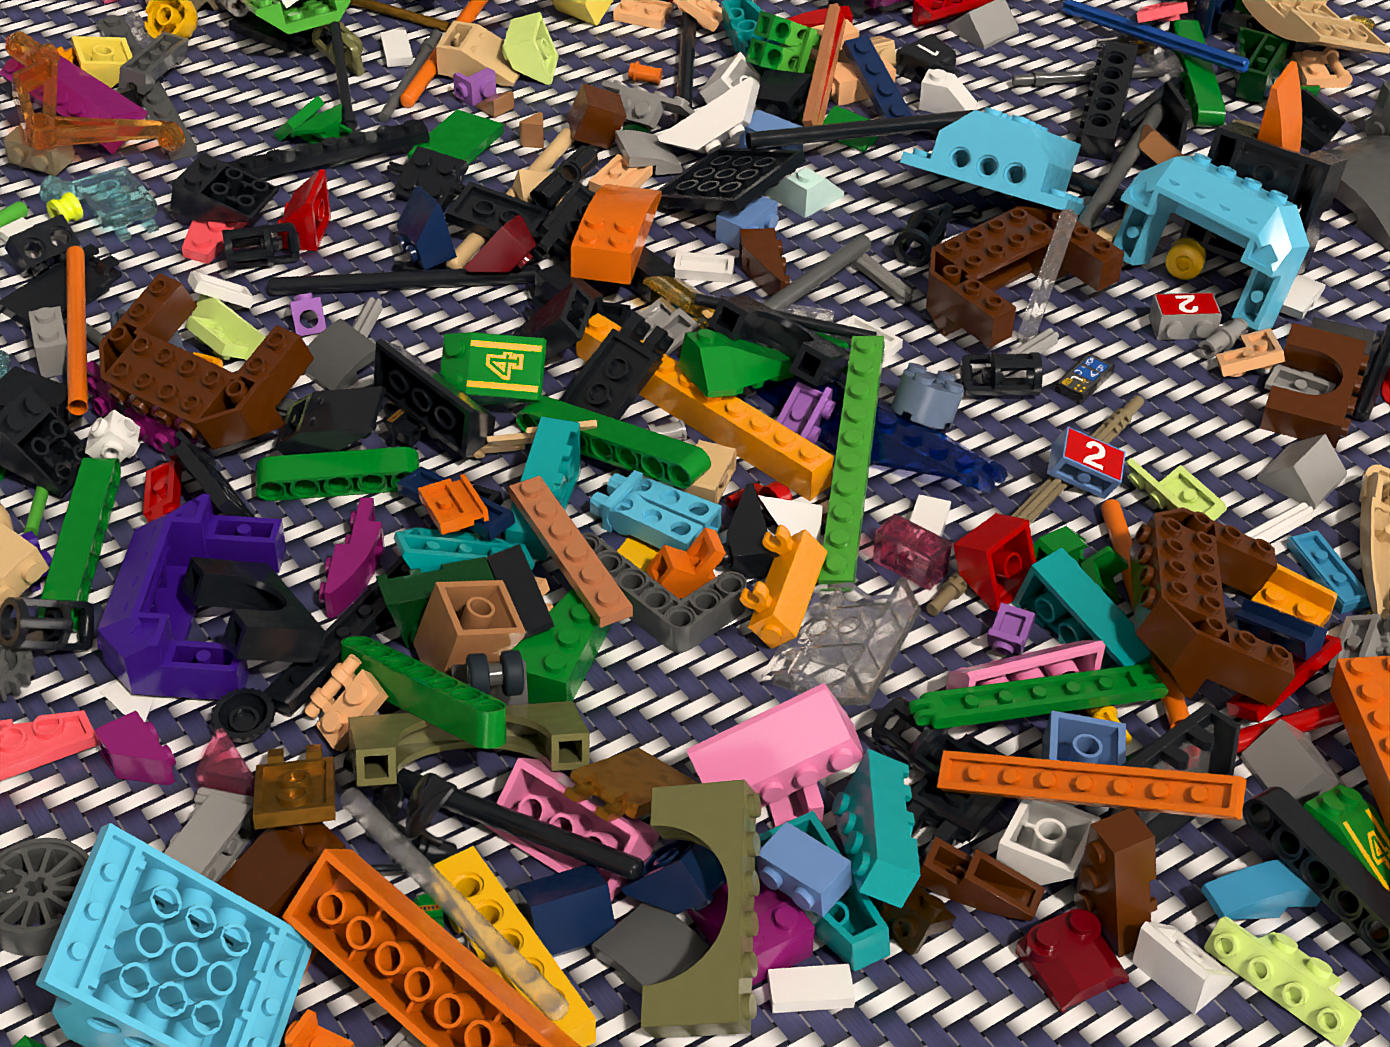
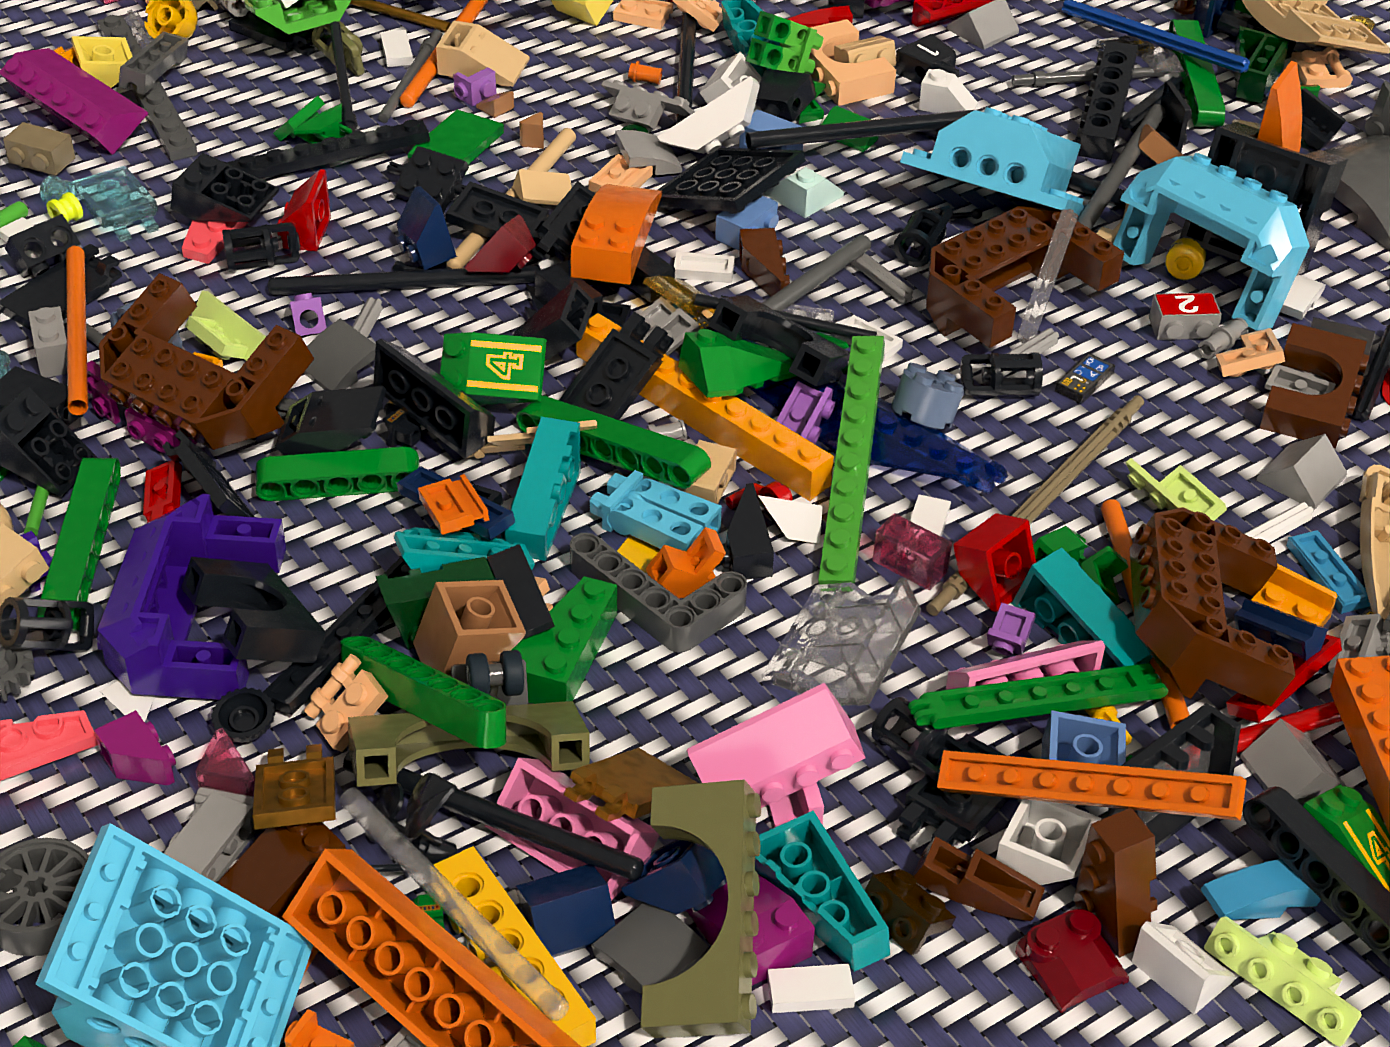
(49, 130): clear orange piece -> none
(113, 437): white brick -> none
(220, 289): white tile -> none
(354, 561): magenta slope -> none
(531, 48): yellowish green slope -> none
(564, 177): black piece -> none
(571, 552): nougat plate -> none
(596, 116): reddish brown head -> none
(788, 588): light orange brick -> none
(804, 869): medium blue brick -> none
(824, 67): nougat tile -> none
(875, 78): dark blue plate -> none
(879, 829): teal wedge -> none
(1086, 462): brick -> none
(1162, 12): coral wing -> none

